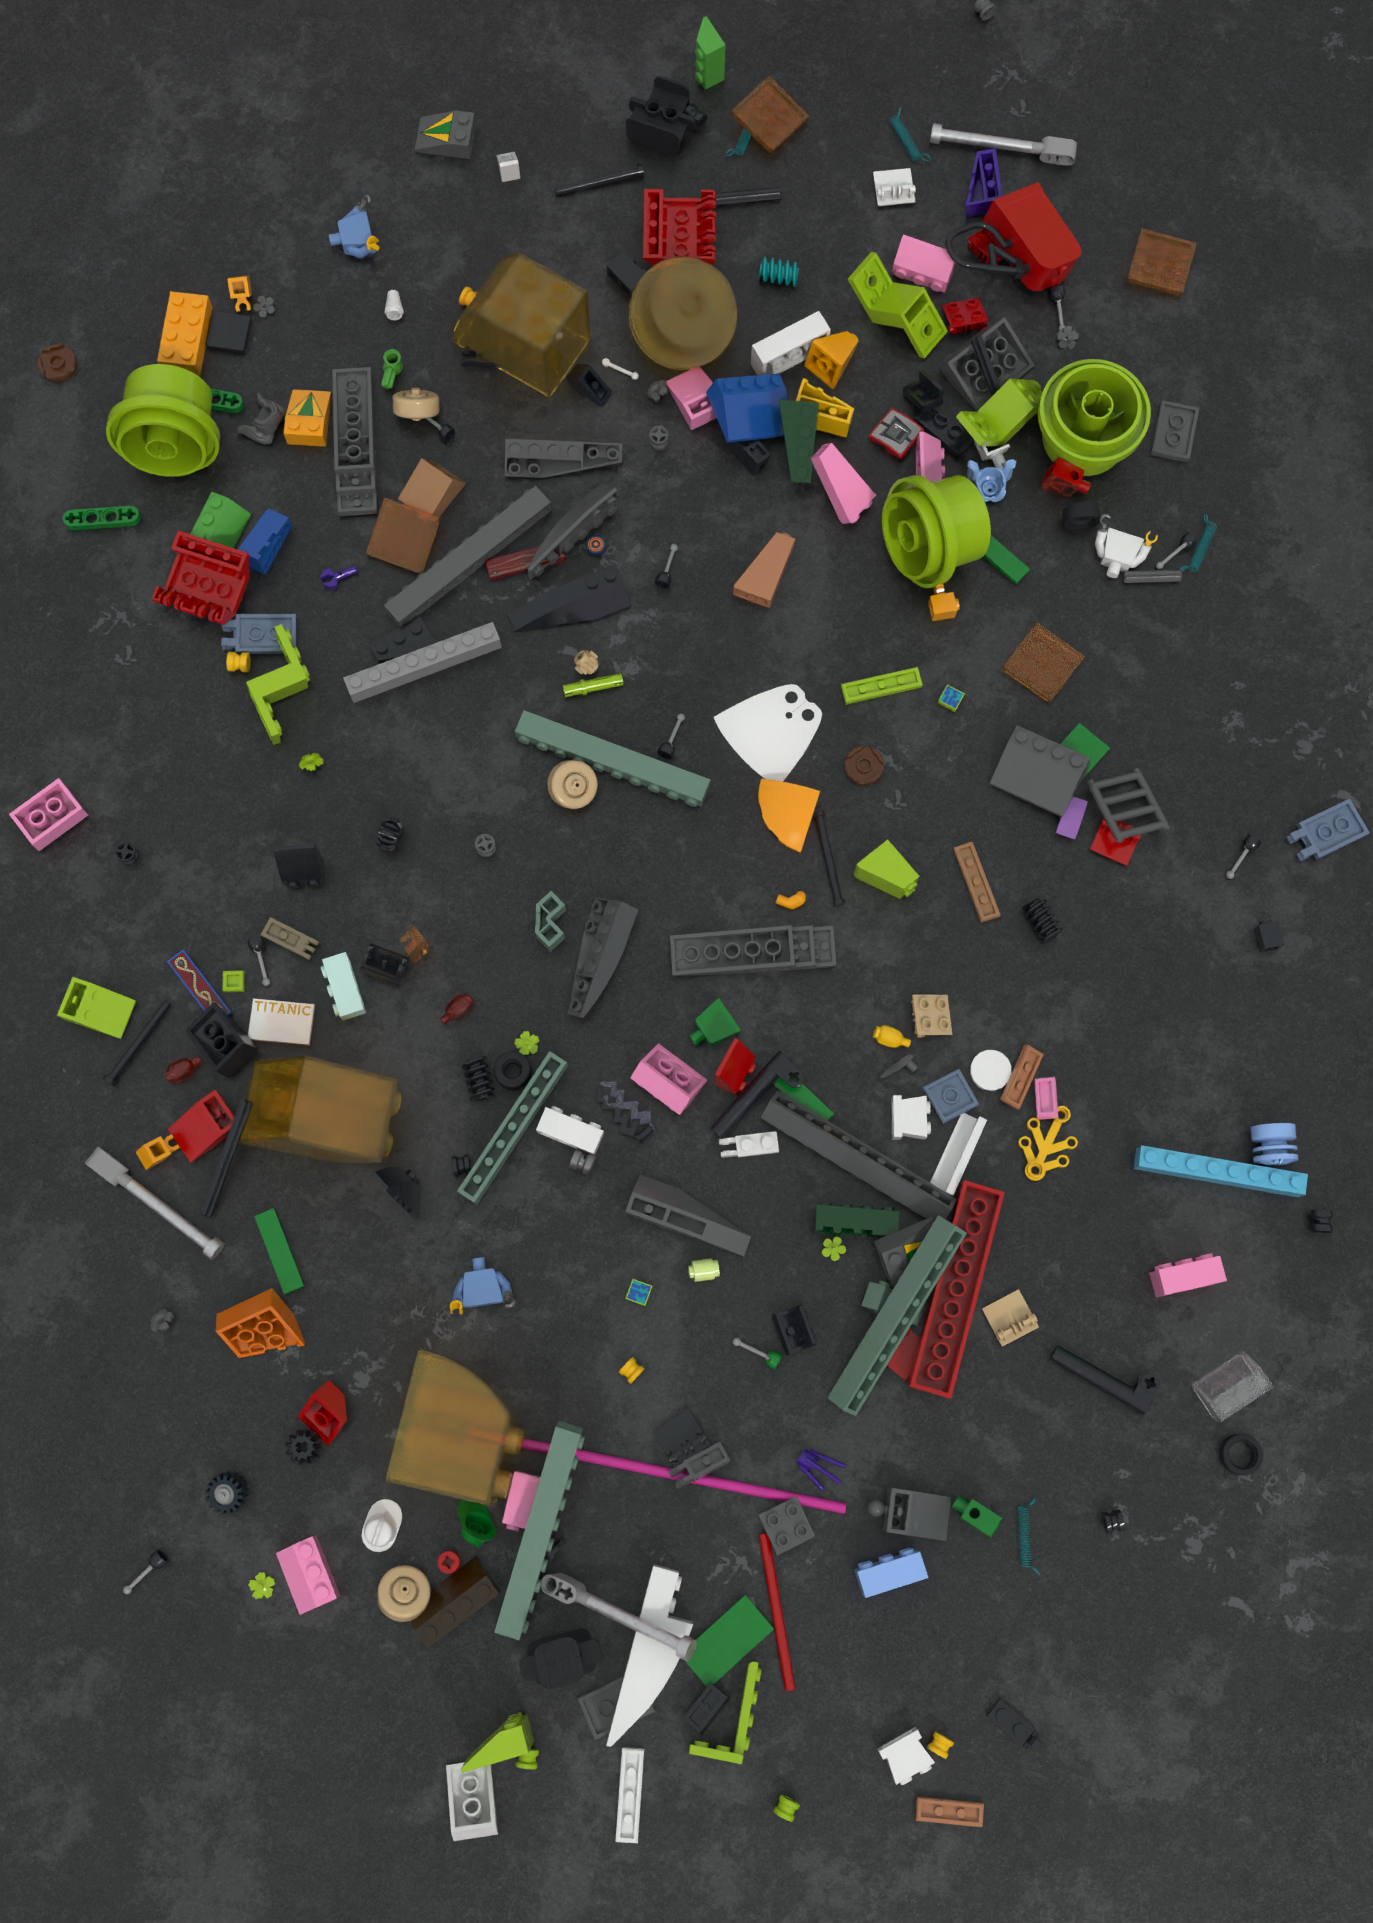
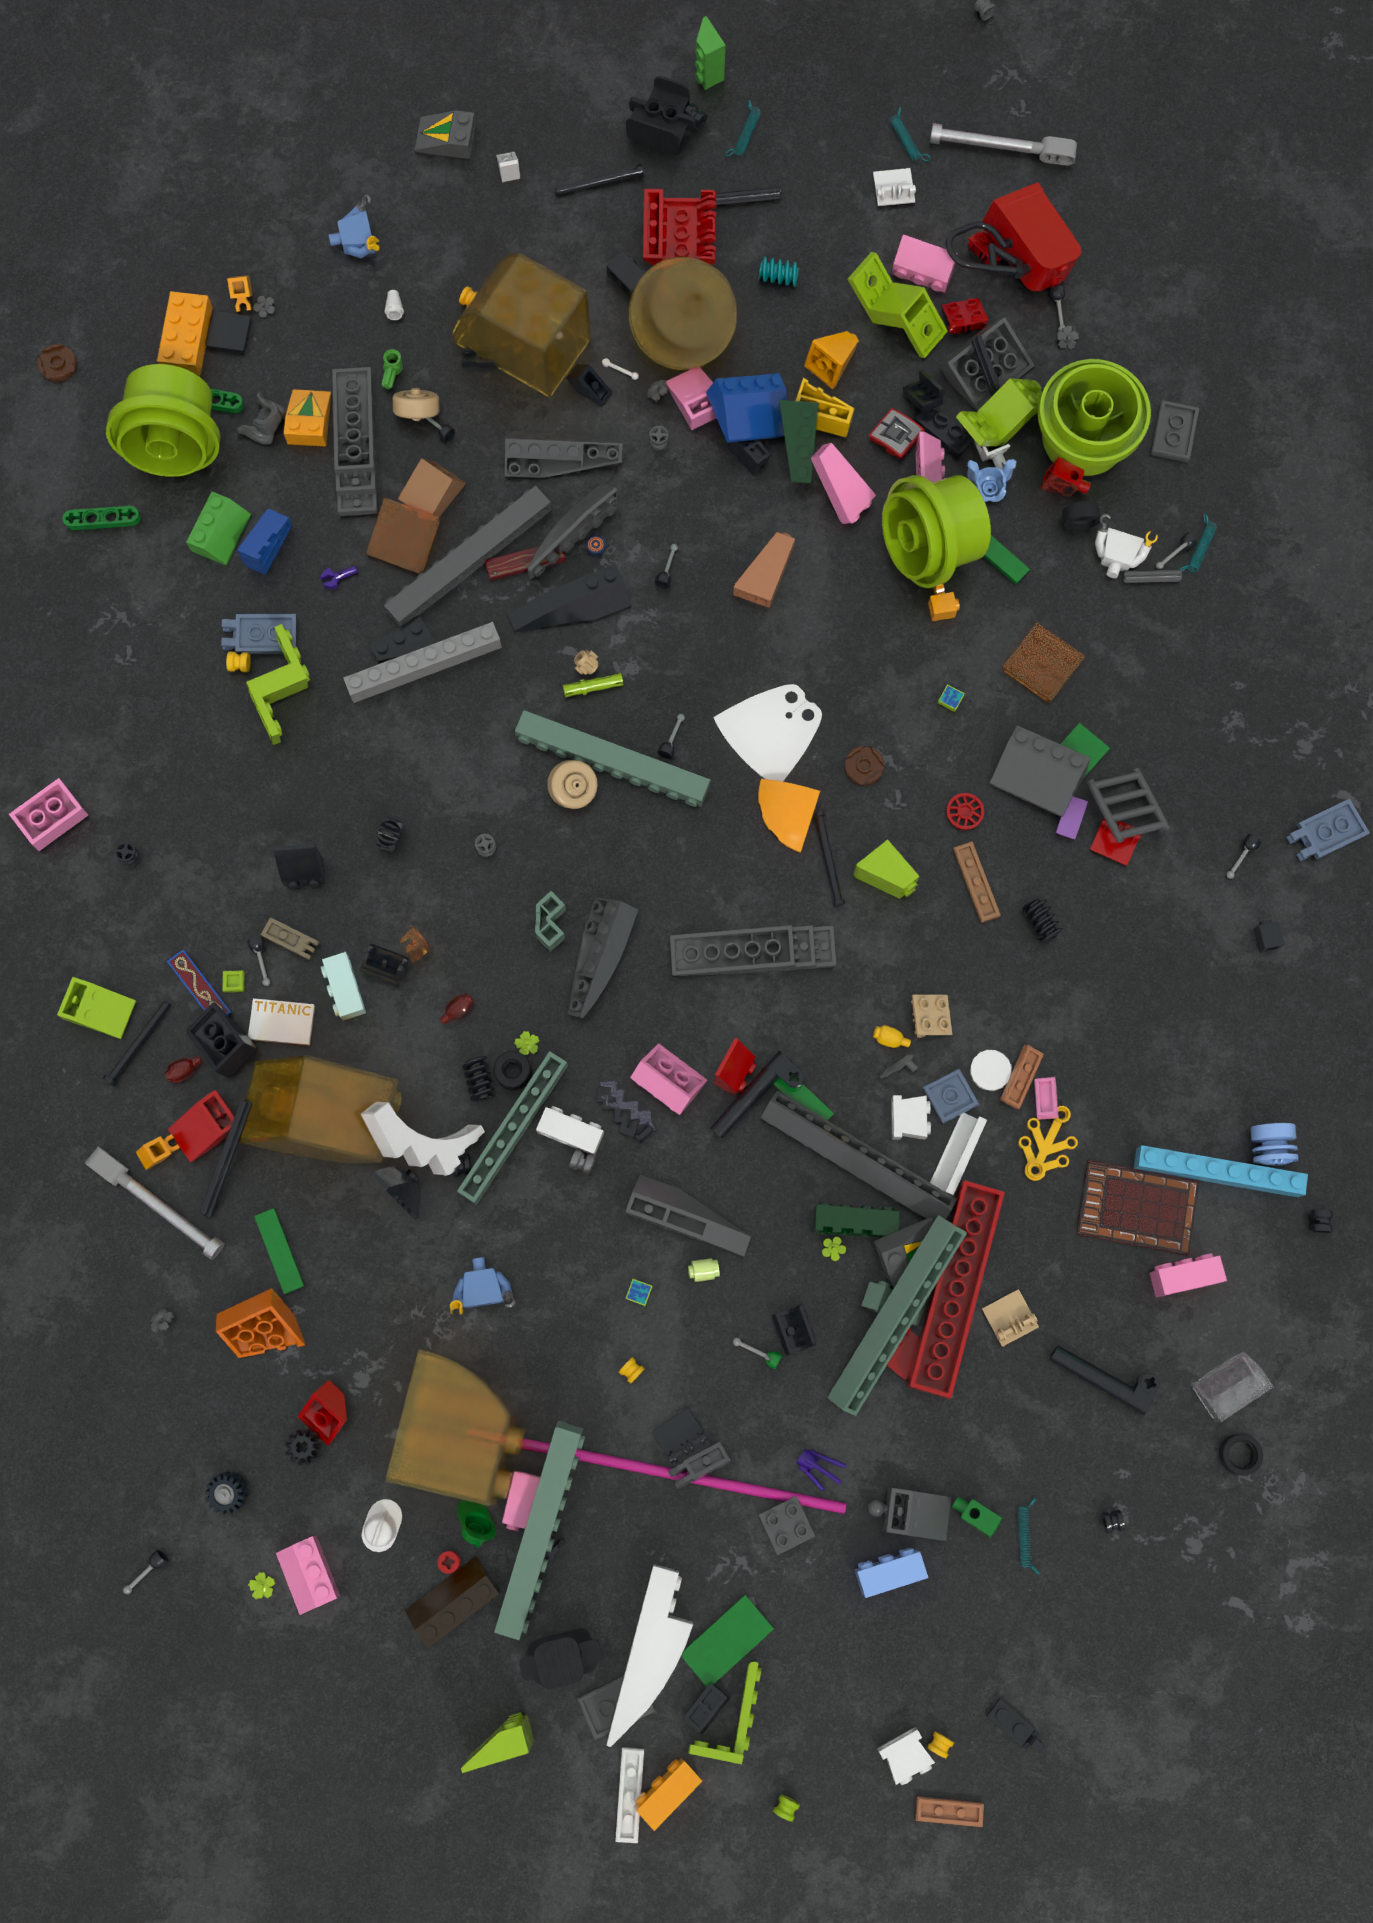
(205, 579): red slope -> none
(309, 761): lime plant -> none
(397, 1139): none -> white arch
(403, 1593): tan wheel -> none
(471, 1802): white slope -> none
(528, 1760): lime wheel -> none
(667, 1793): none -> light orange brick
(683, 1646): flat silver piece -> none
(714, 1025): green torso -> none
(751, 1145): white hinge -> none
(769, 114): clear orange plate -> none
(777, 1614): red piece -> none
(788, 345): white brick -> none
(792, 902): light orange arm -> none
(881, 685): lime tile -> none
(965, 811): none -> red wheel
(985, 183): dark purple wedge -> none
(1138, 1207): none -> piece
(1161, 262): clear orange plate -> none

